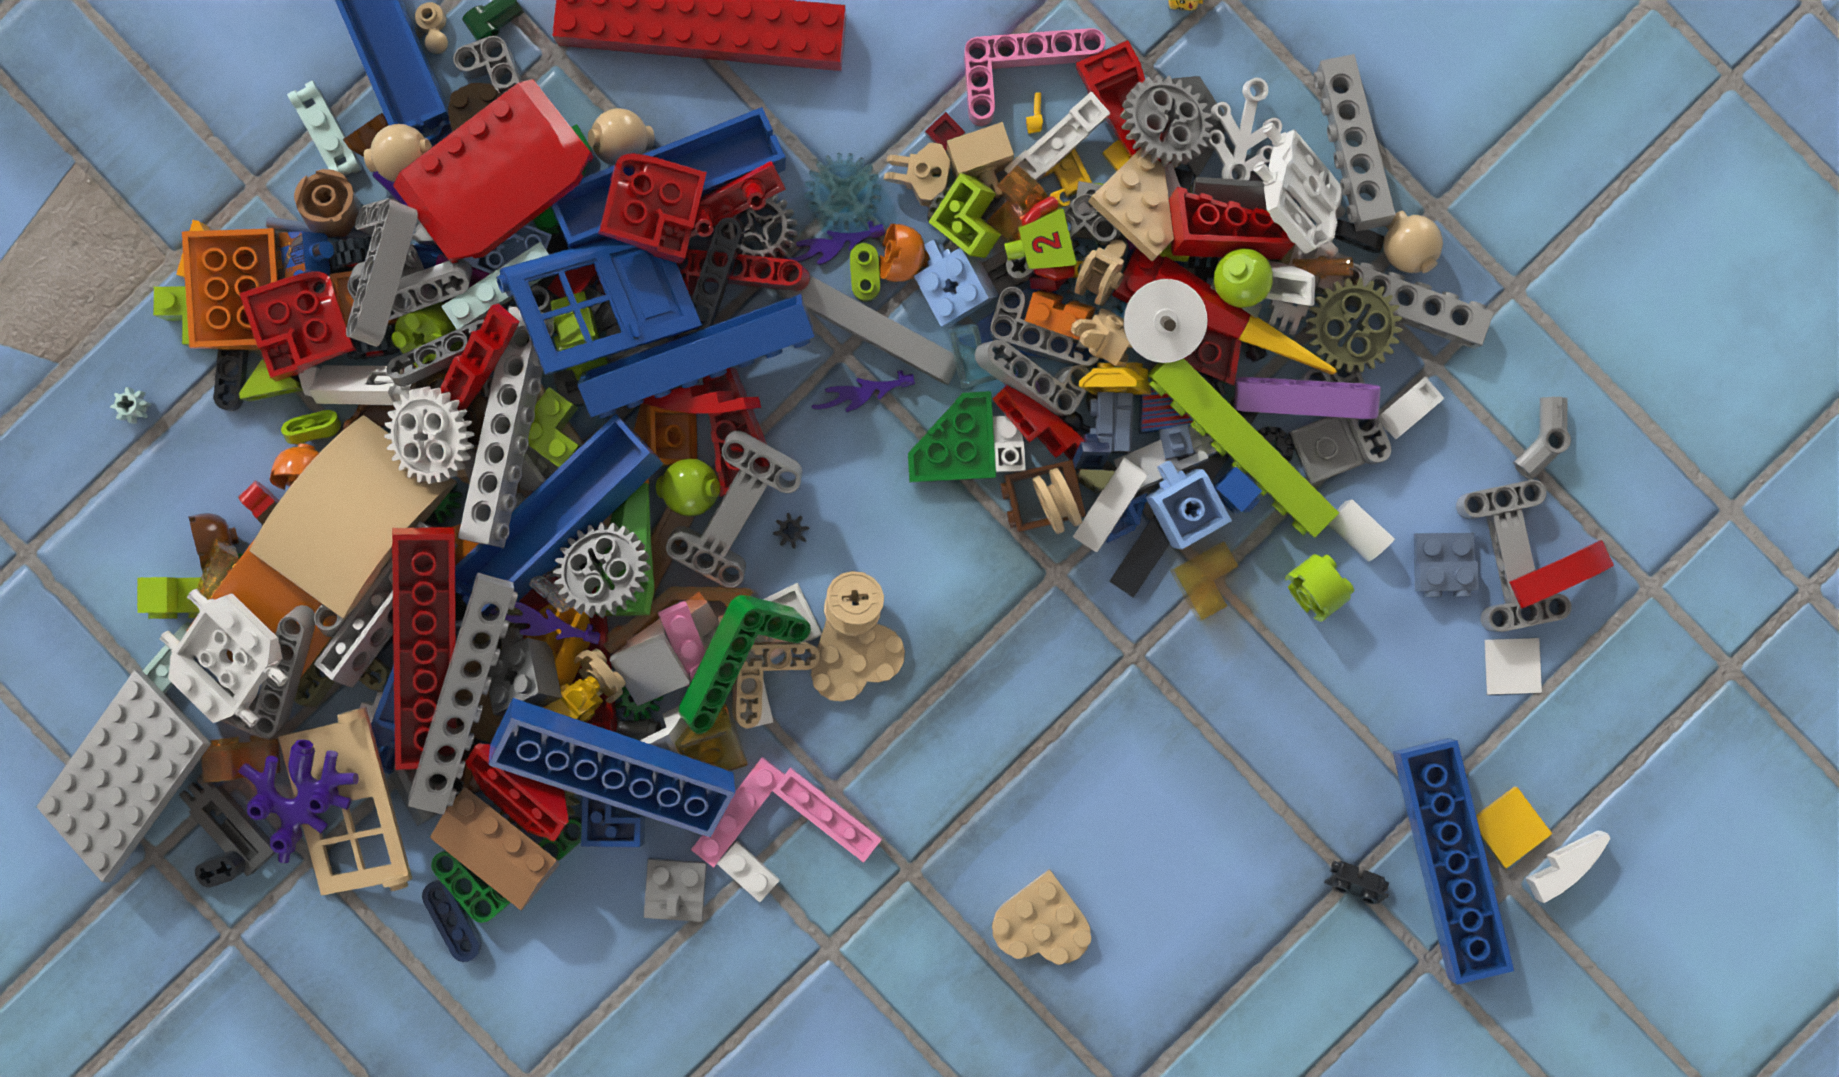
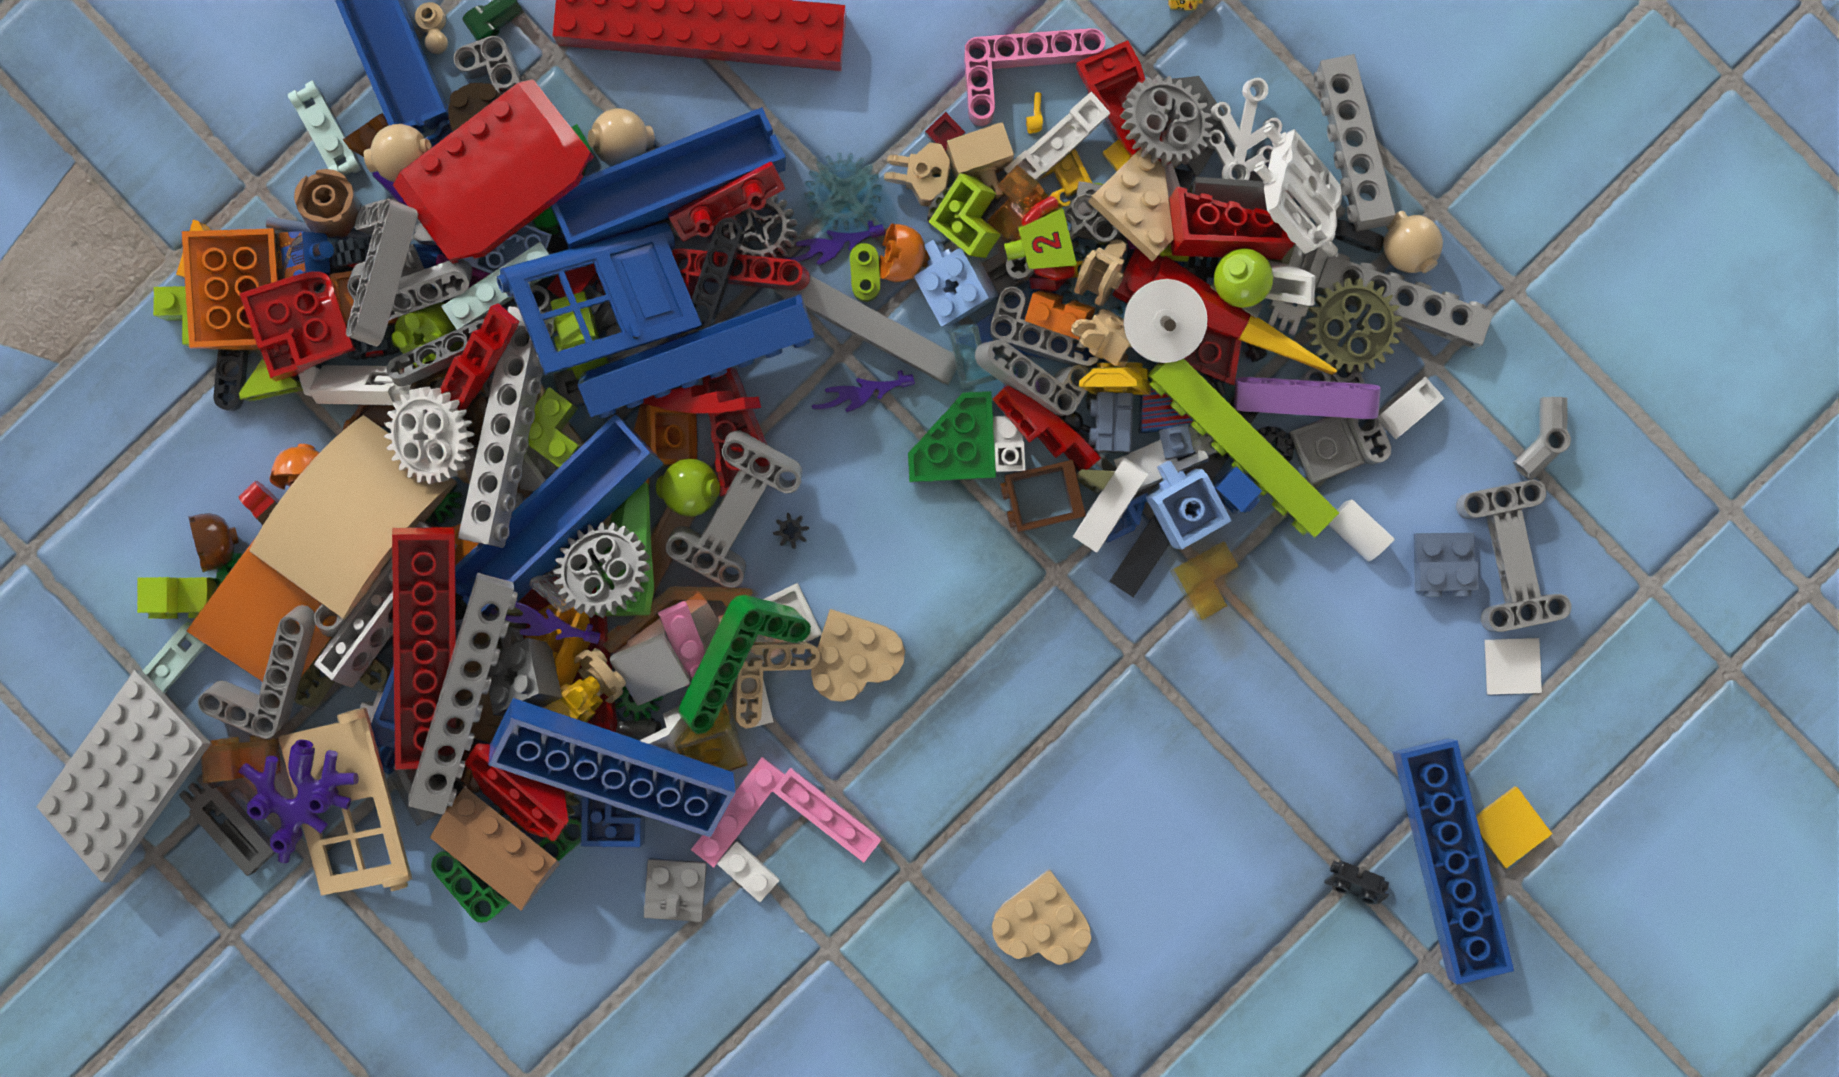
(127, 398): light aqua gear -> none
(218, 565): clear yellow slope -> none
(219, 627): white piece -> none
(222, 873): black beam -> none
(311, 427): lime plate -> none
(452, 934): dark blue plate -> none
(653, 206): red slope -> none
(838, 603): tan piece -> none
(1057, 501): tan wheel -> none
(1091, 453): dark blue tile -> none
(1319, 586): lime brick -> none
(1325, 266): clear orange pin -> none
(1561, 574): red slope -> none
(1567, 866): white slope -> none

